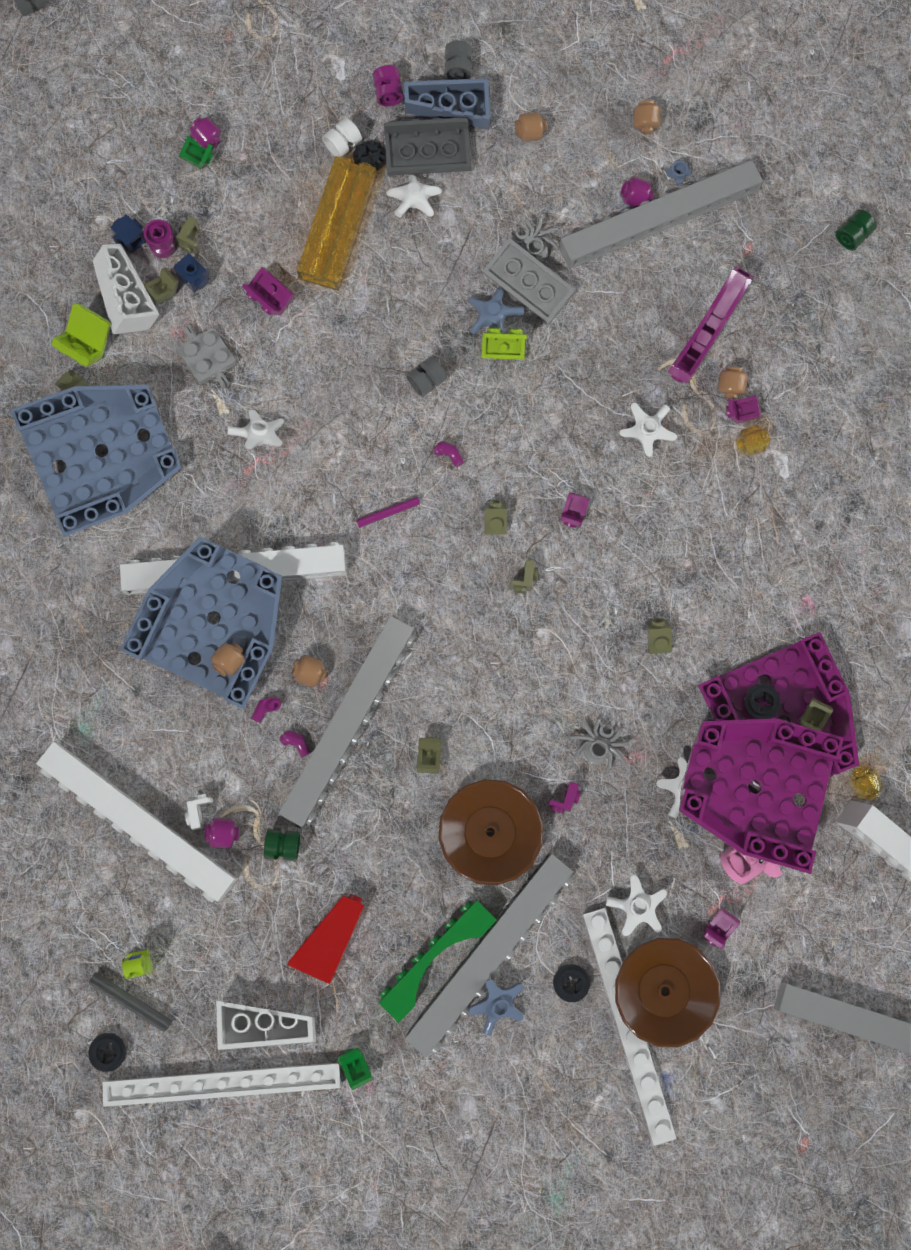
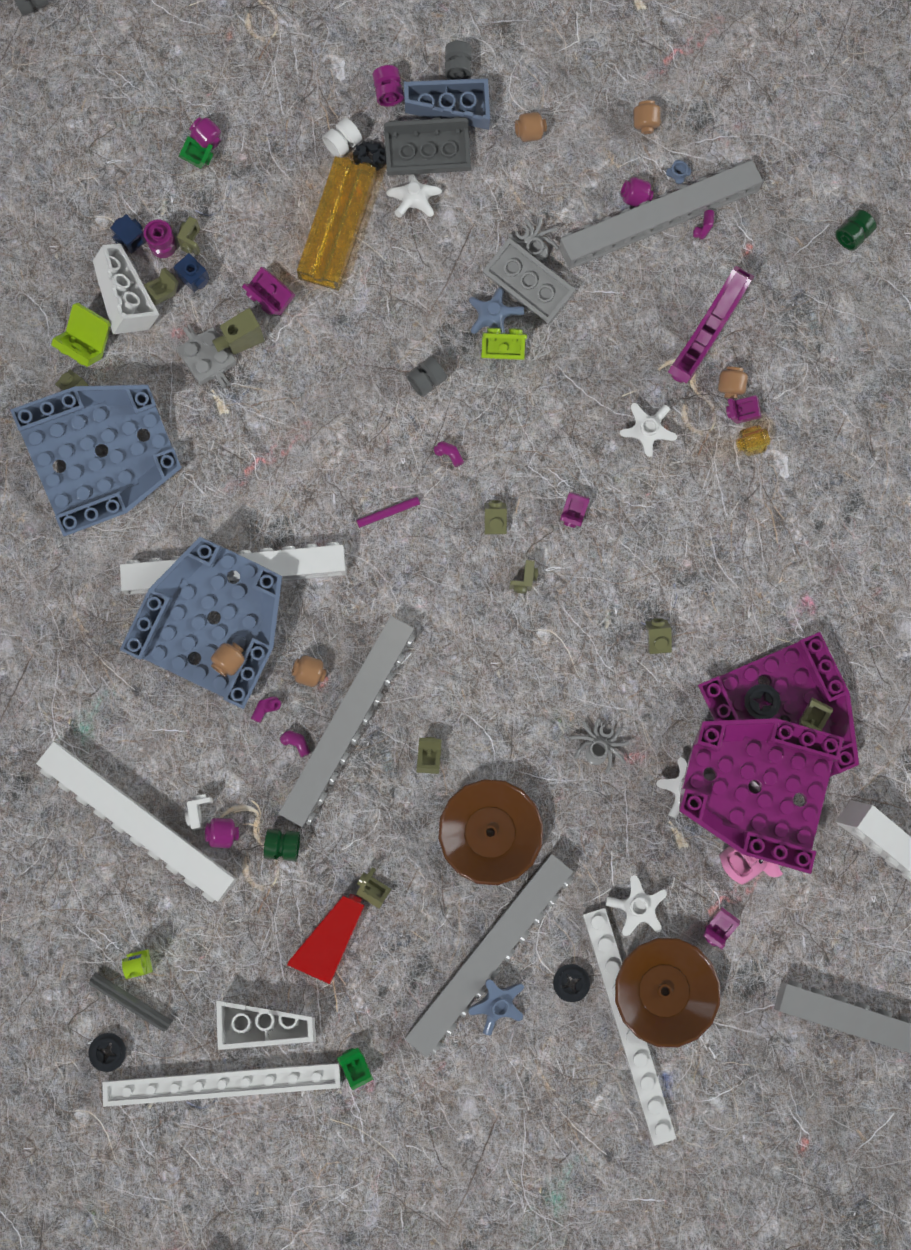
(239, 333): none -> olive torso
(258, 431): white animal -> none
(372, 890): none -> olive bracket
(402, 996): green arch -> none
(571, 796): magenta bracket -> none
(708, 221): none -> magenta arm
(866, 782): clear yellow head -> none

